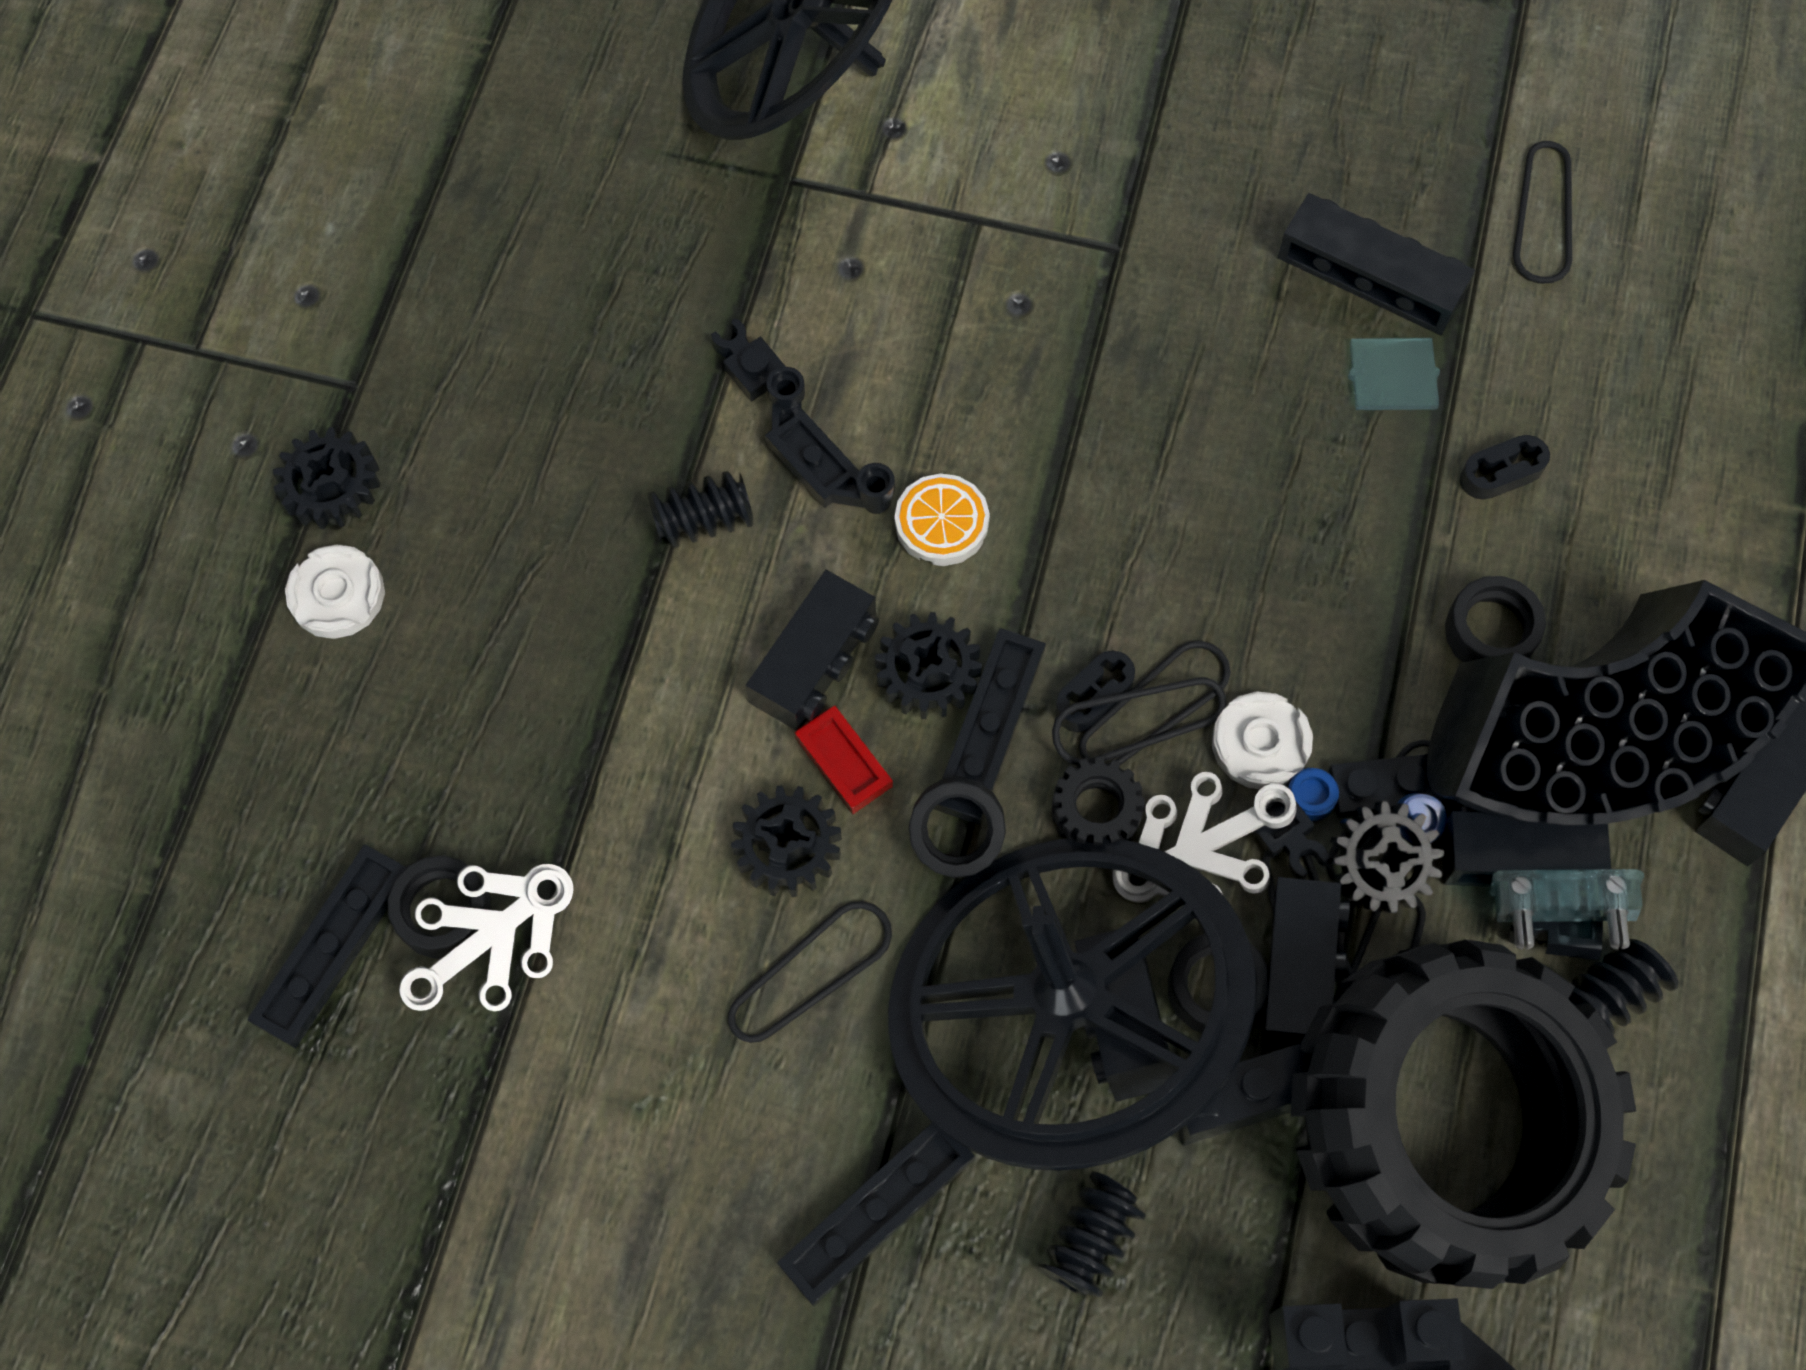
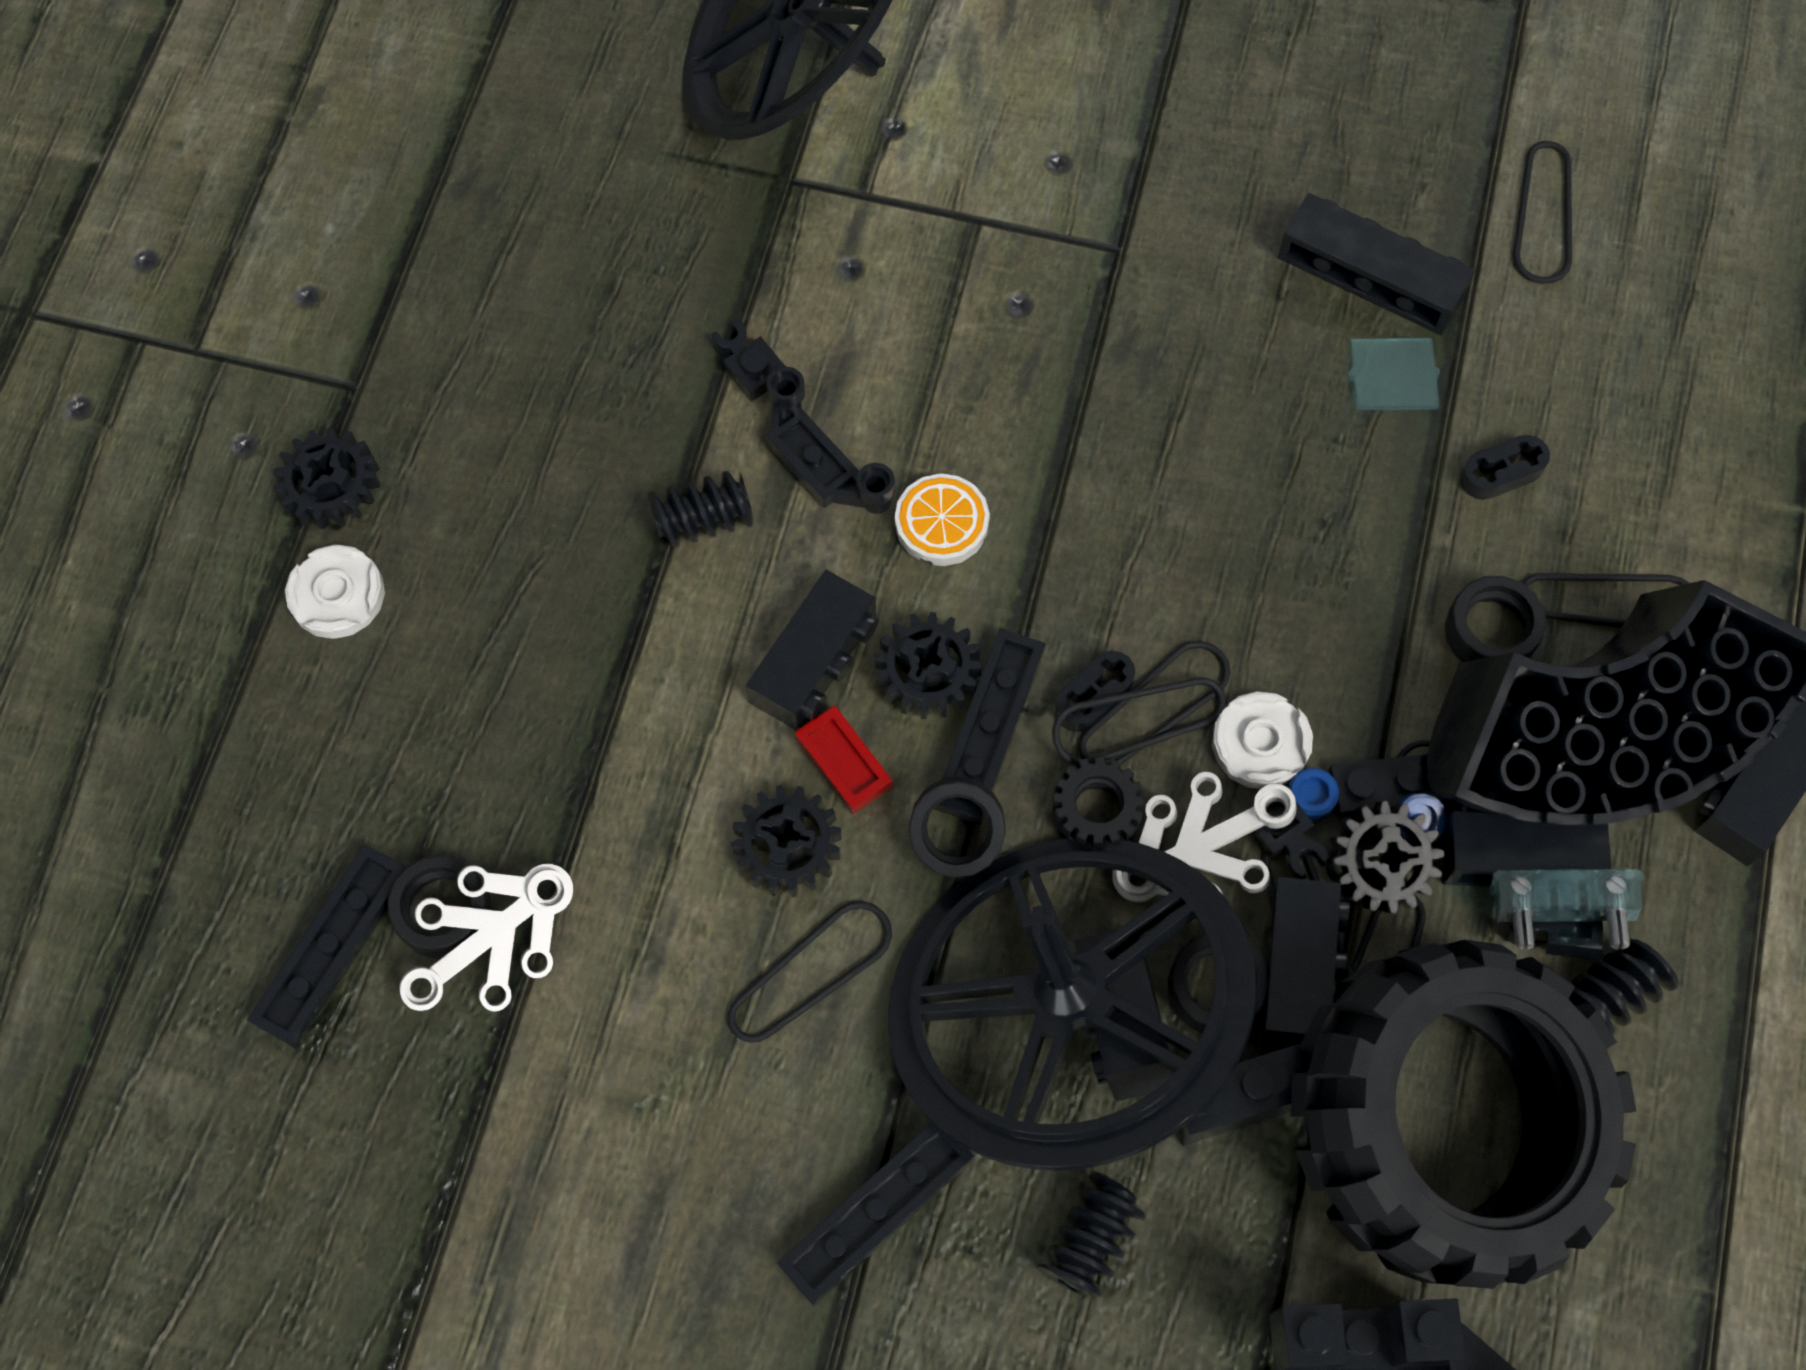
(1597, 577): none -> black piece

